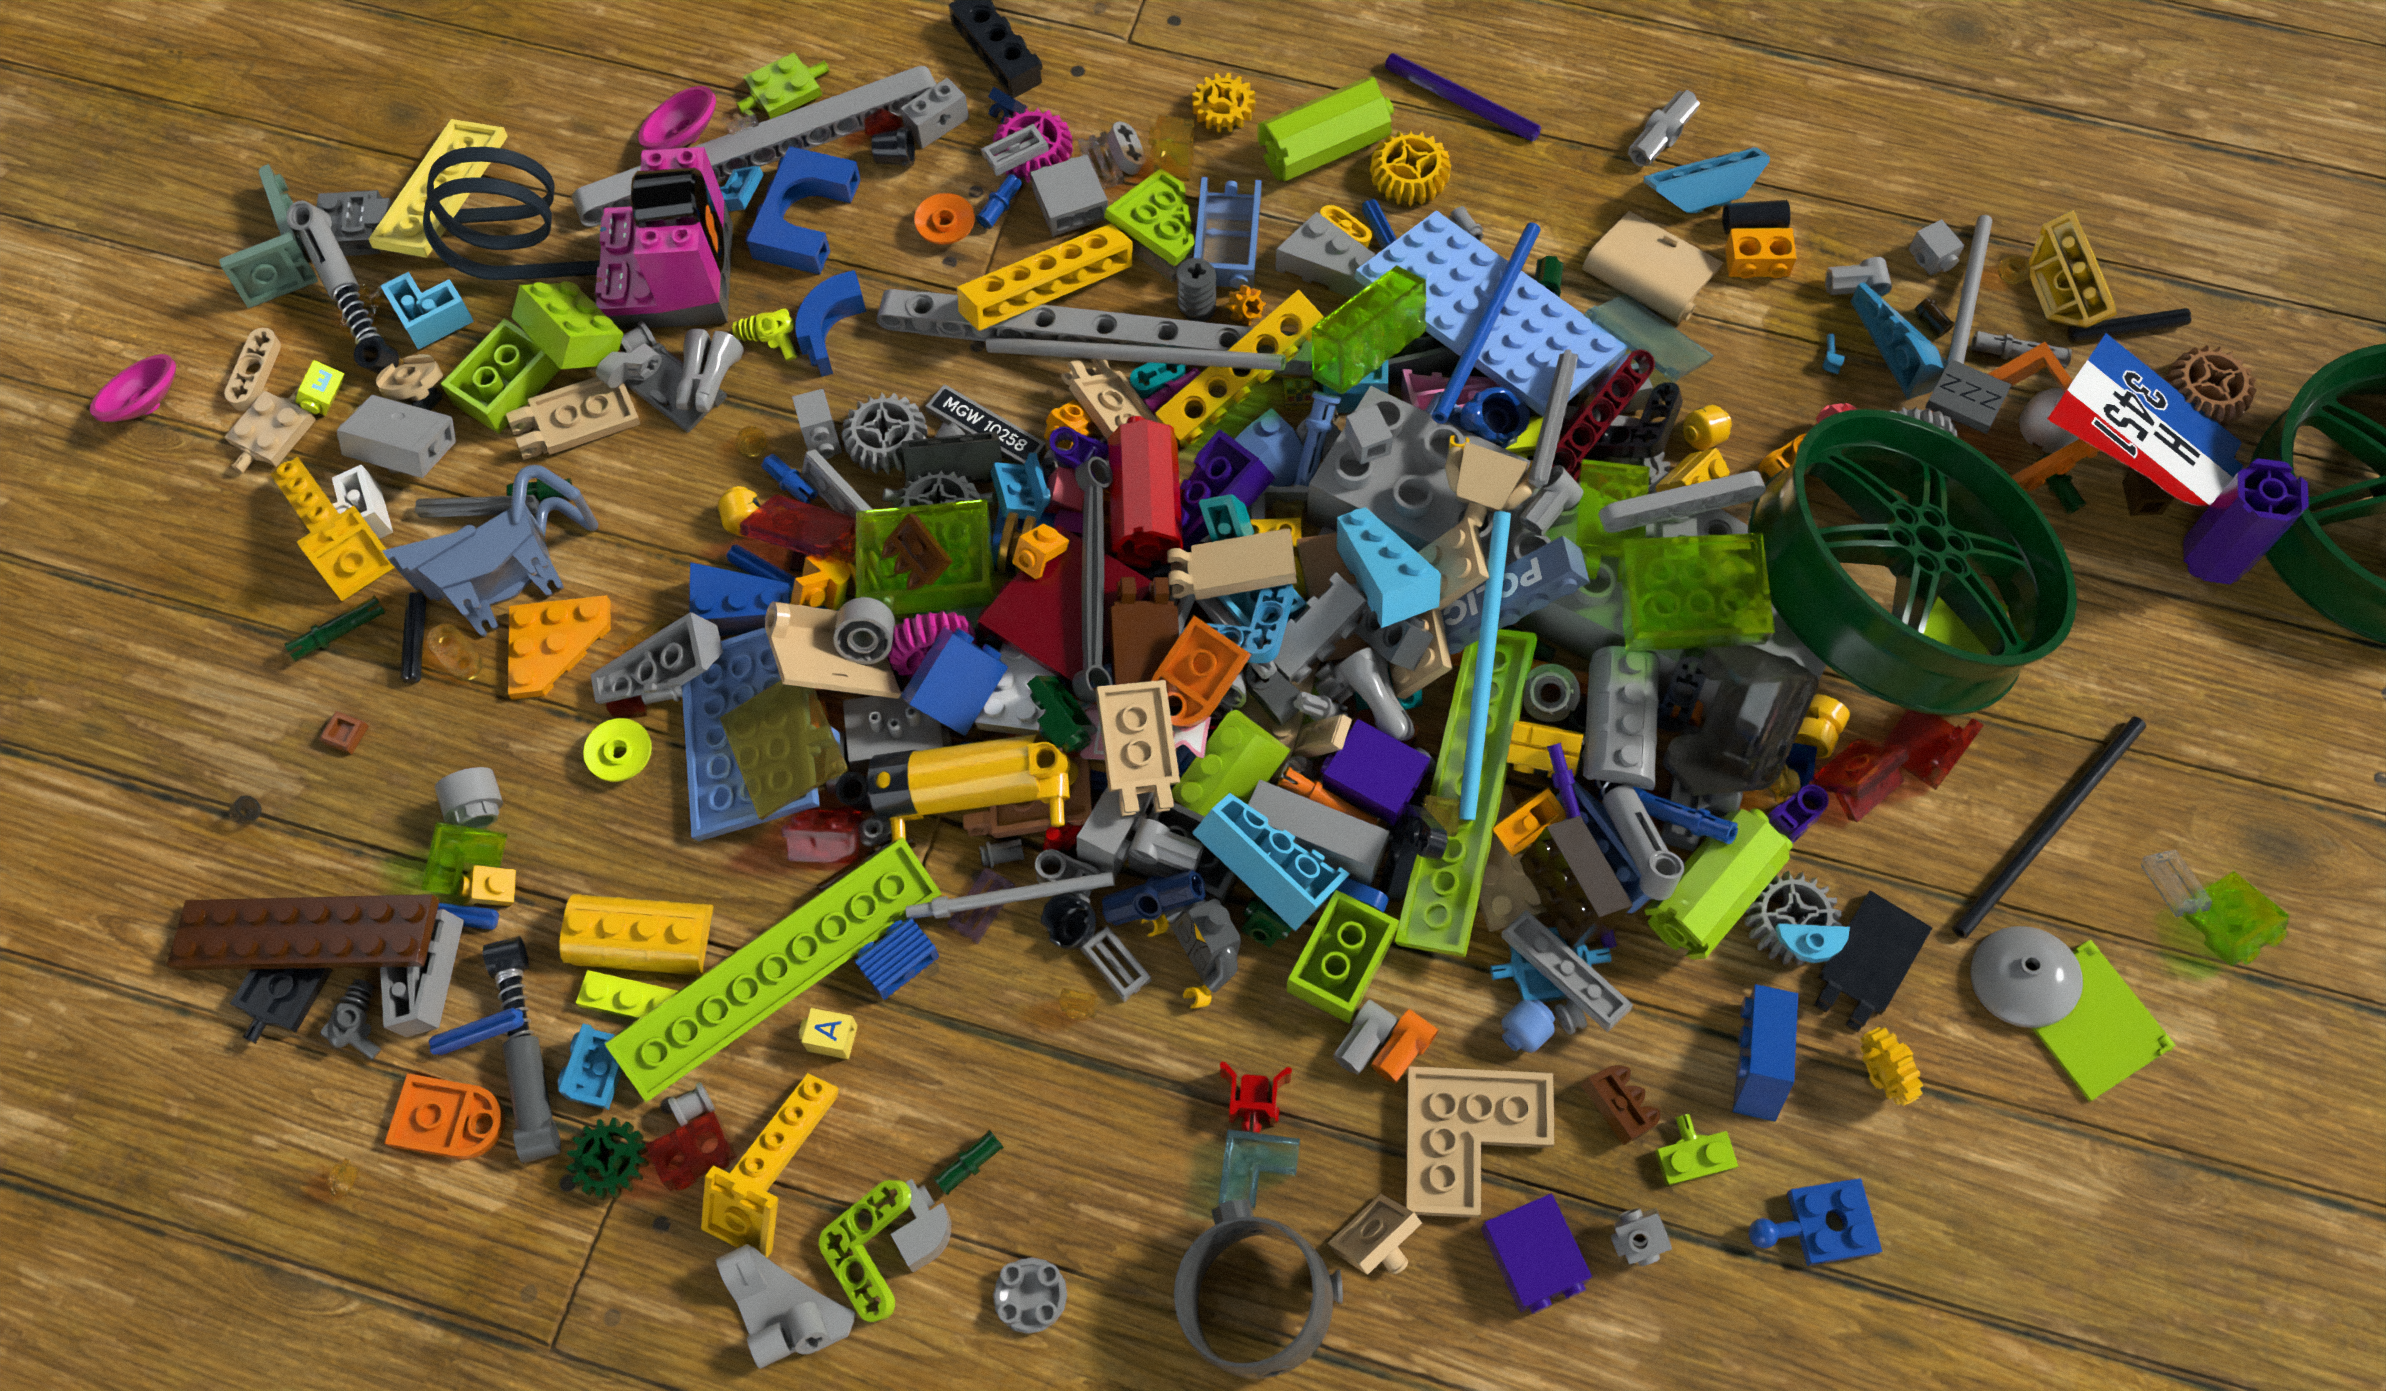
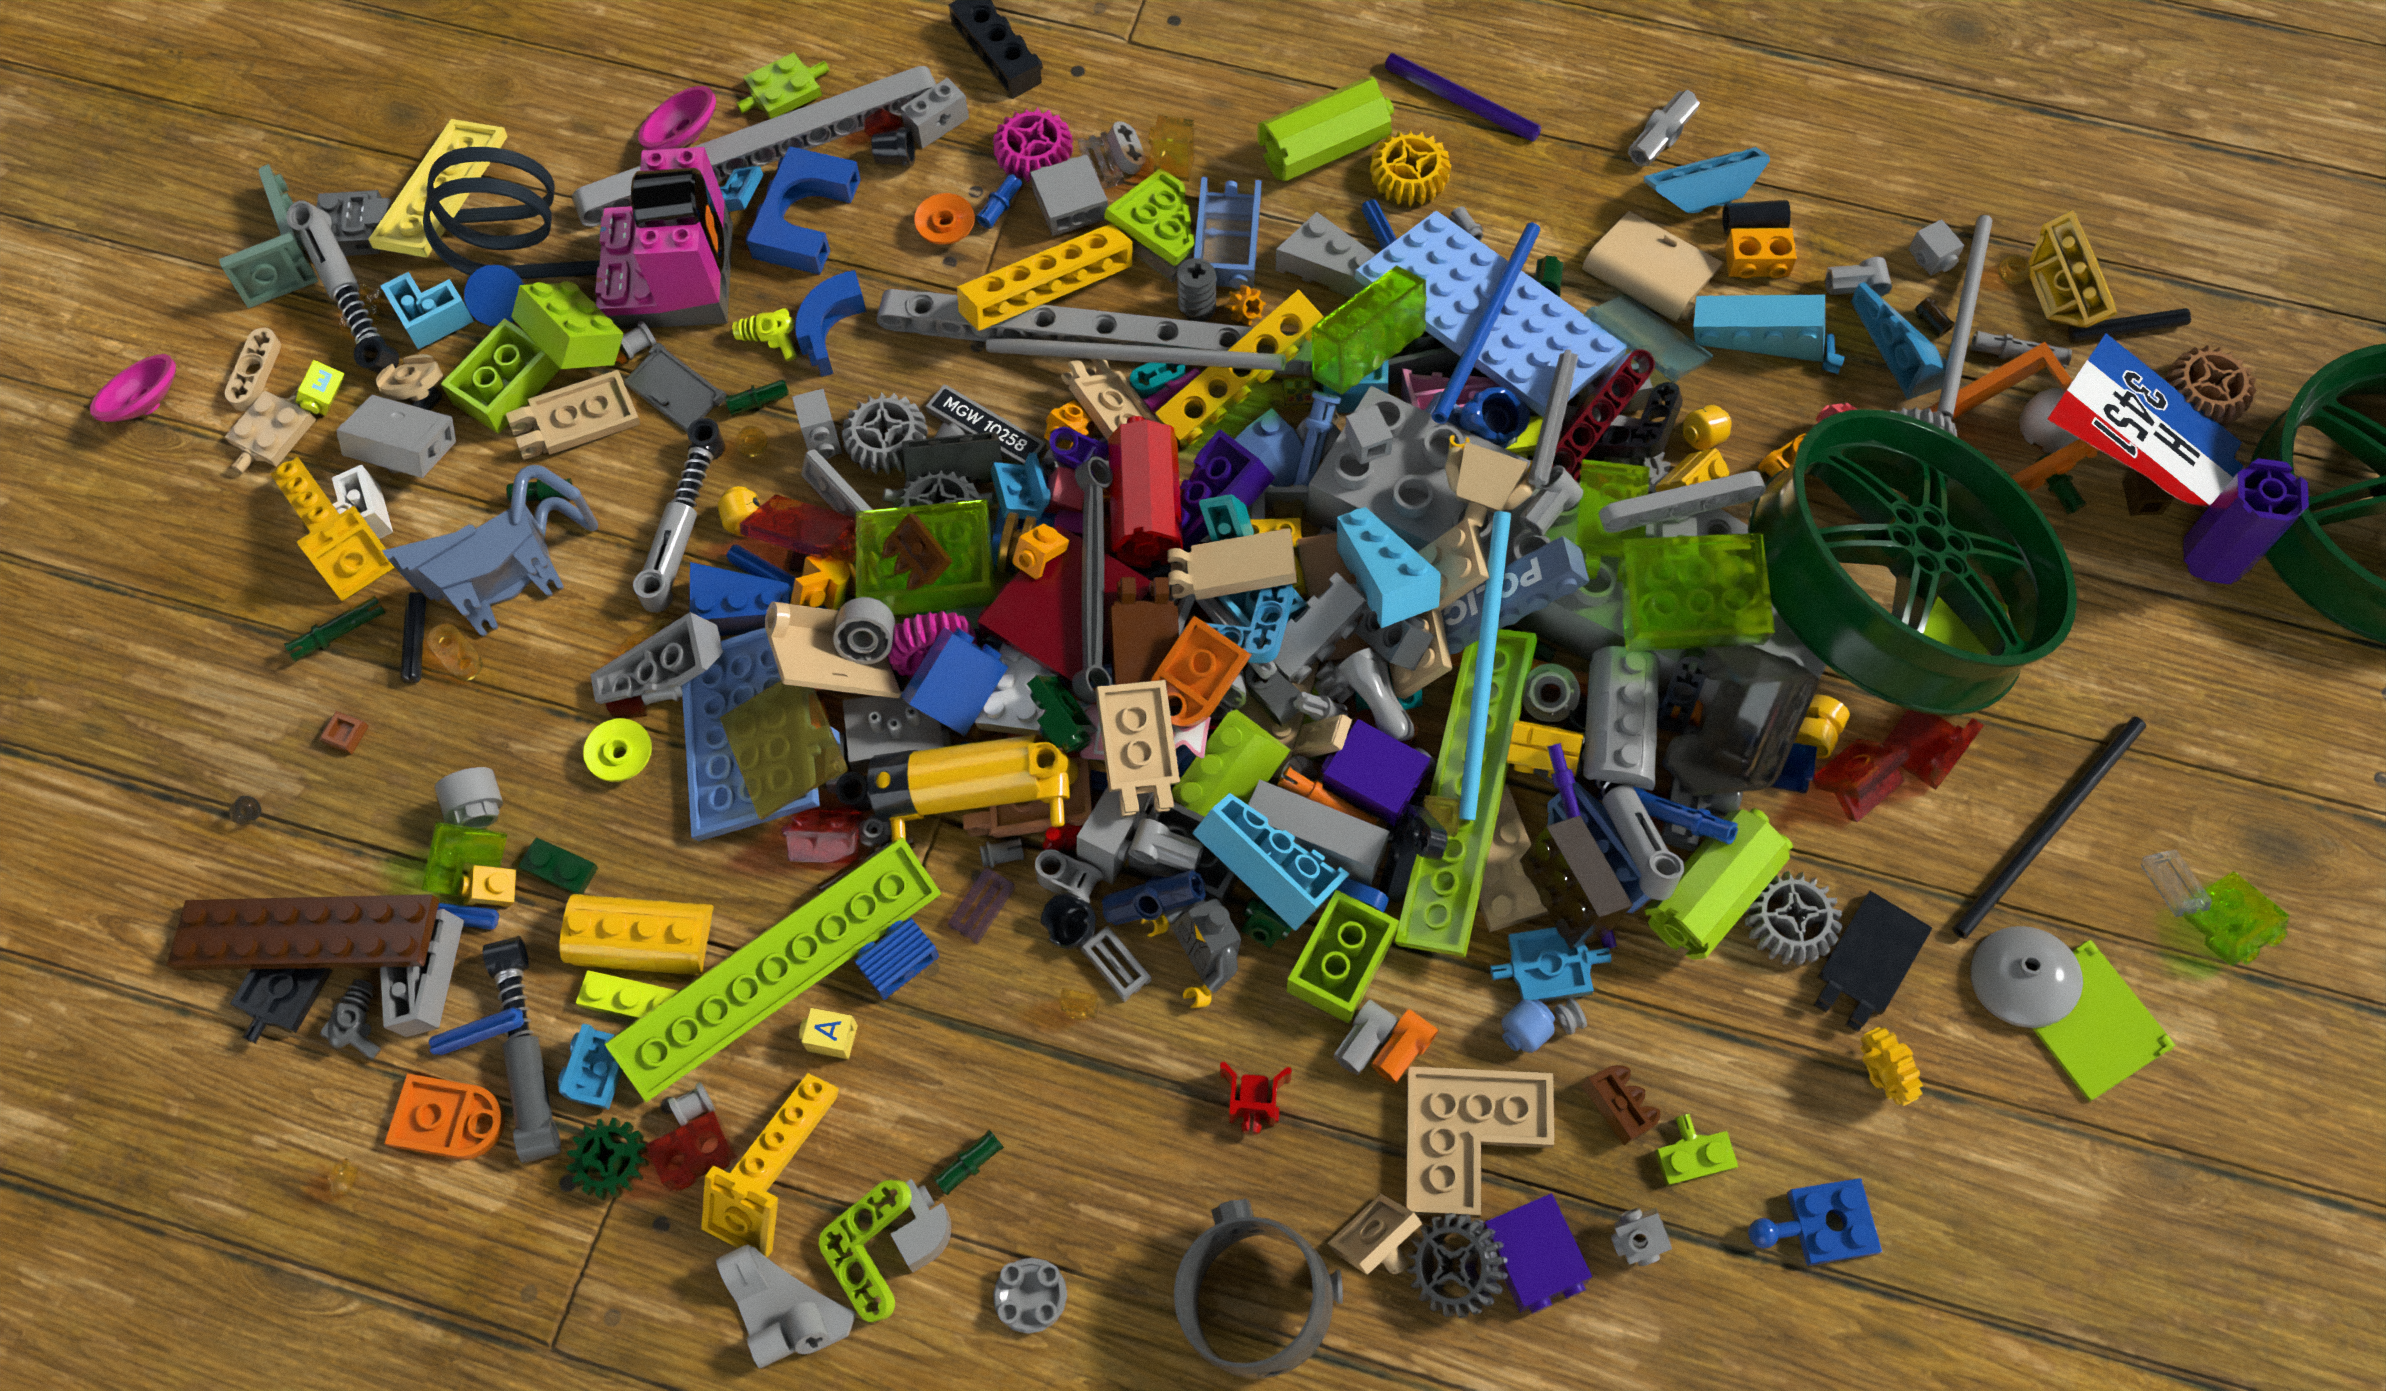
(469, 506): dark grey axle -> none
(492, 294): none -> blue tile
(551, 640): light orange plate -> none
(558, 866): none -> dark green plate
(621, 366): light grey piece -> none
(678, 518): none -> piece
(719, 356): light grey piece -> none
(740, 123): clear tile -> none
(756, 397): none -> dark green axle
(788, 478): blue axle -> none
(943, 906): light grey bar -> none
(1004, 103): dark blue tile -> none
(1017, 152): light grey tile -> none
(1223, 102): yellow gear -> none
(1254, 1153): clear light blue brick -> none
(1347, 223): yellow plate -> none
(1433, 1283): none -> dark grey gear
(1528, 821): light orange slope -> none
(1567, 970): light grey tile -> none
(1763, 324): none -> medium azure wedge
(1766, 1052): blue wedge -> none
(1786, 785): clear yellow plate -> none
(1793, 817): dark purple piece -> none
(1813, 942): medium azure plate -> none
(1968, 396): dark grey tile -> none

